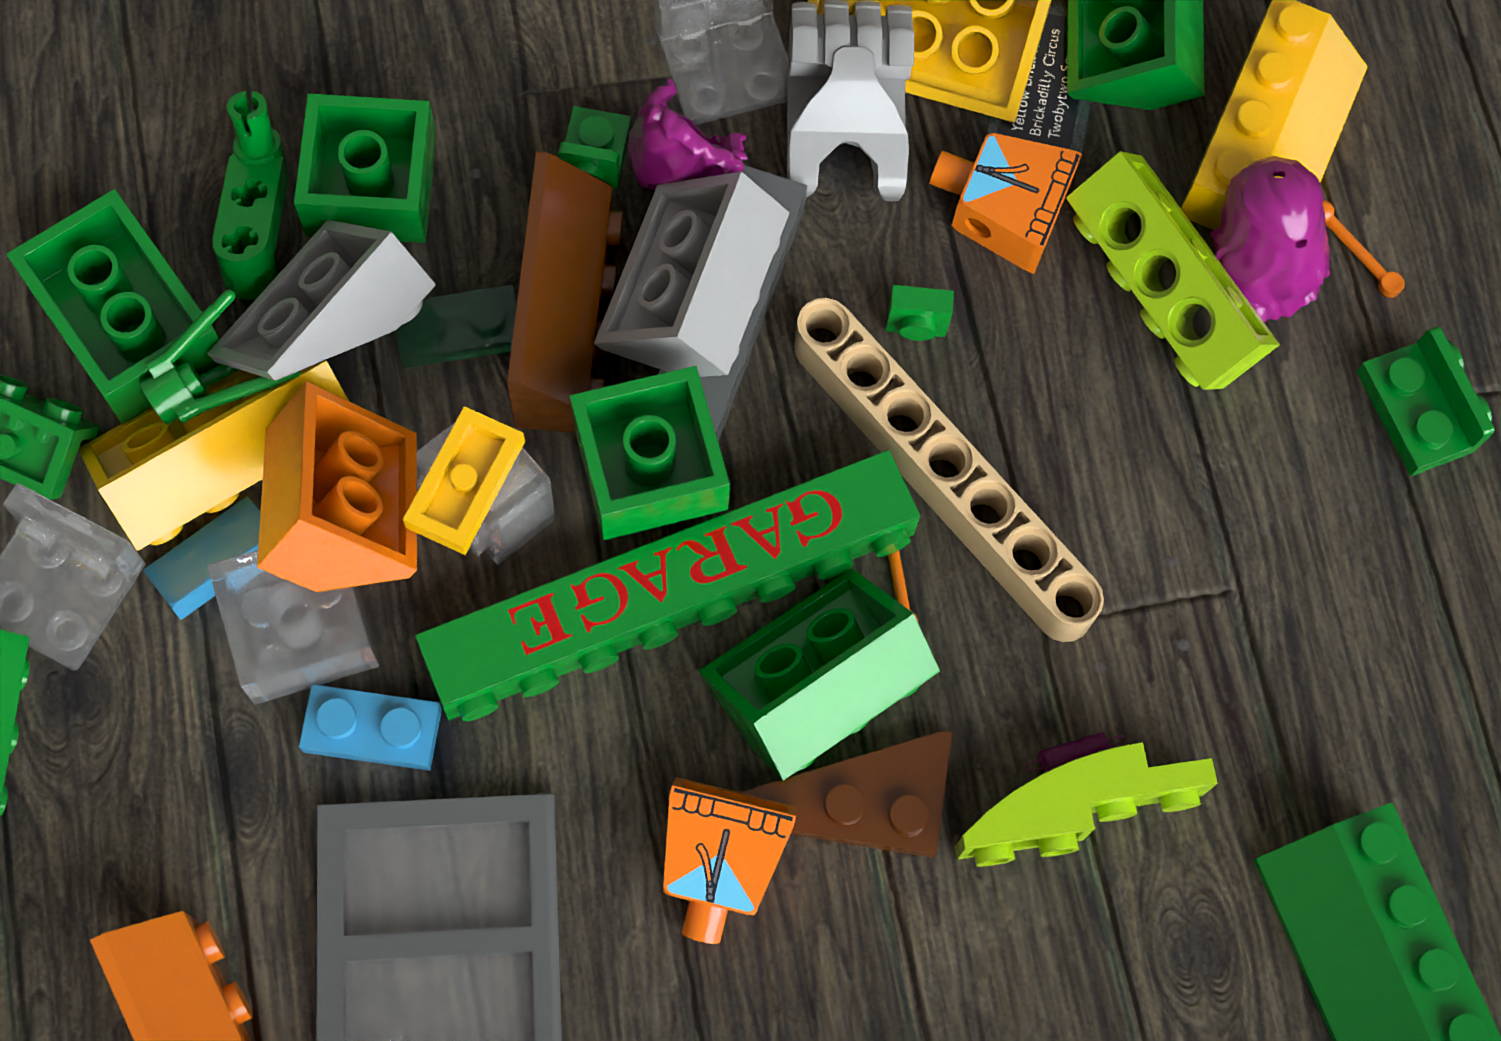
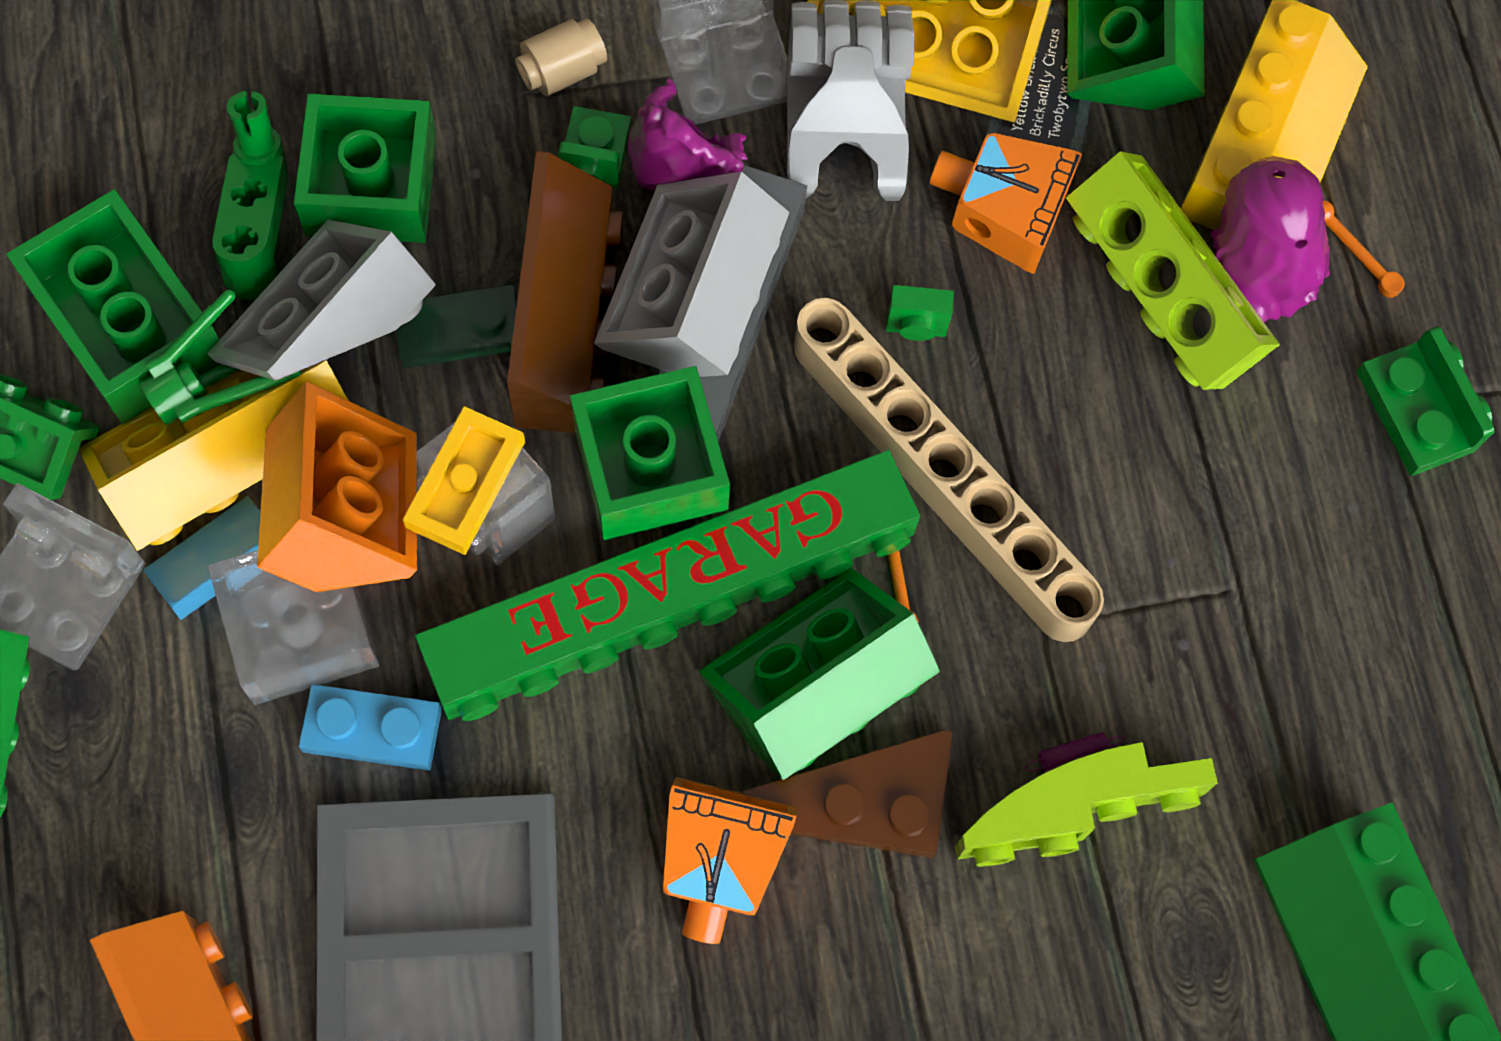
(561, 56): none -> tan brick

